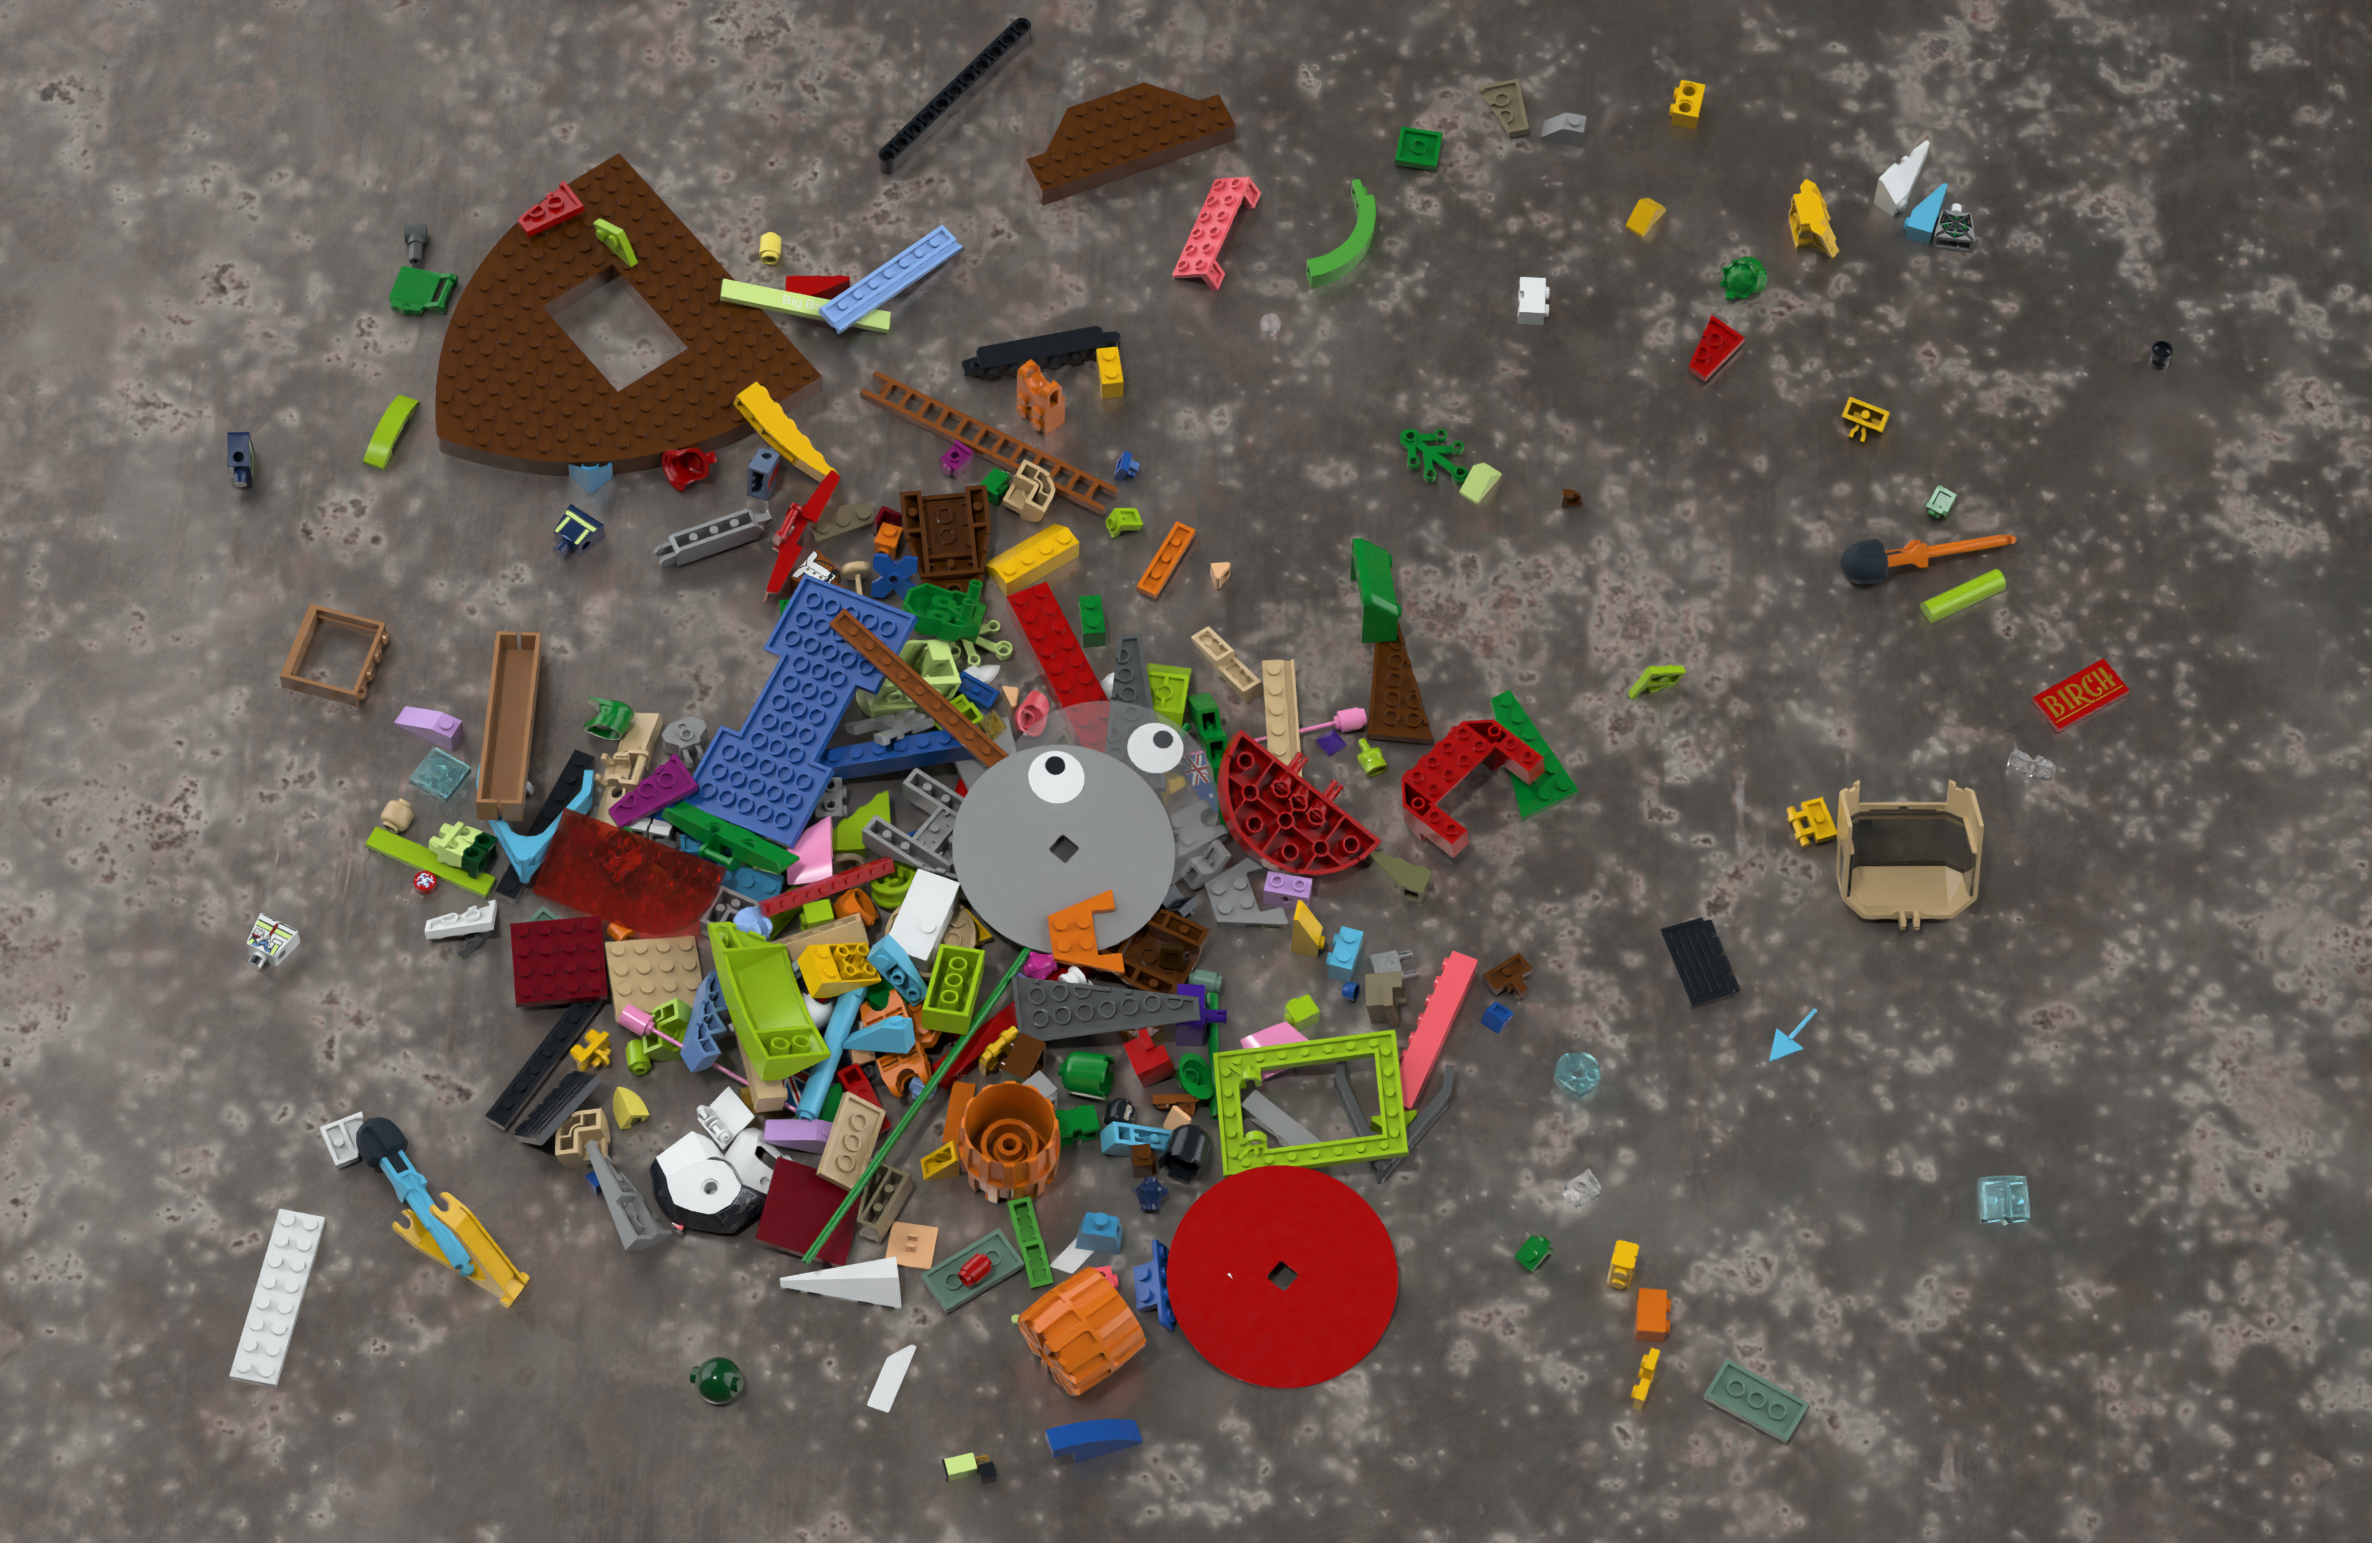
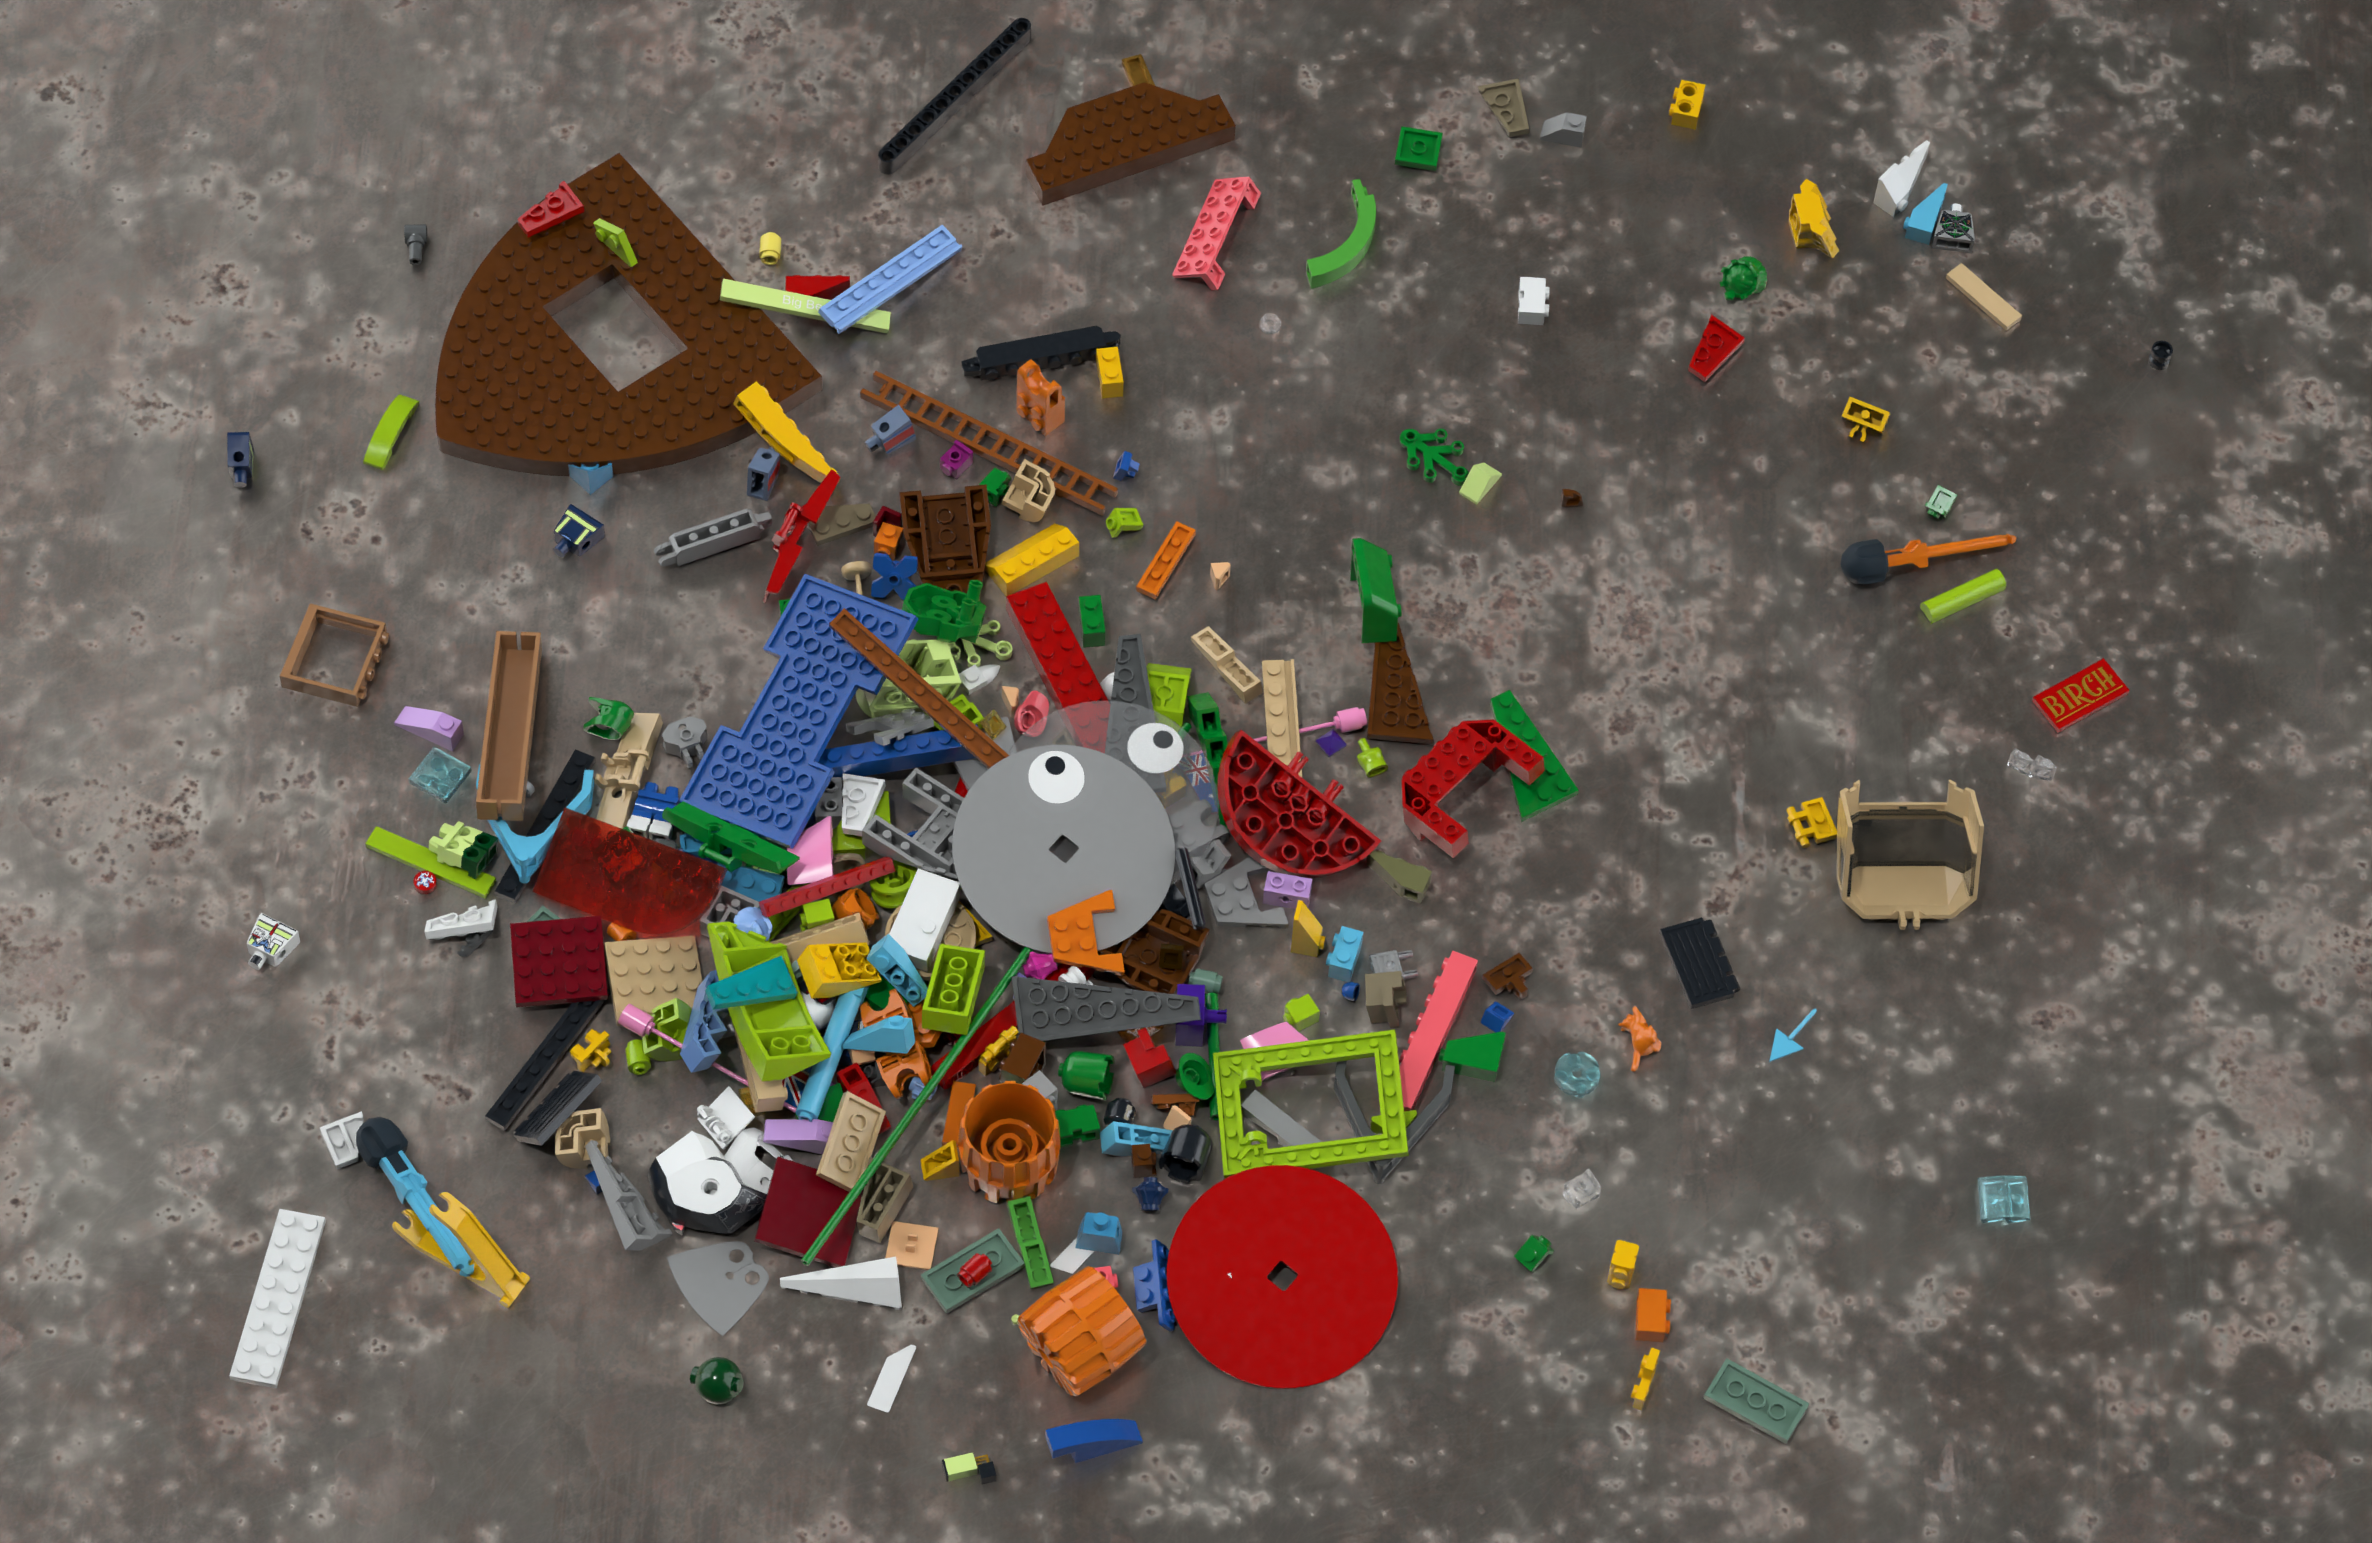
(397, 815): tan head -> none
(416, 289): green piece -> none
(628, 1108): light yellow brick -> none
(661, 789): magenta wing -> none
(686, 466): red helmet -> none
(705, 1286): none -> light grey piece
(755, 985): none -> teal wing
(819, 567): torso -> none
(860, 801): none -> white wing
(891, 431): none -> sand blue torso
(978, 692): blue slope -> none
(1136, 70): none -> pearl gold tile
(1190, 888): none -> black axle
(1474, 1055): none -> green slope
(1643, 1037): none -> orange animal
(1644, 216): yellow slope -> none
(1657, 678): lime wing -> none
(1983, 296): none -> tan tile

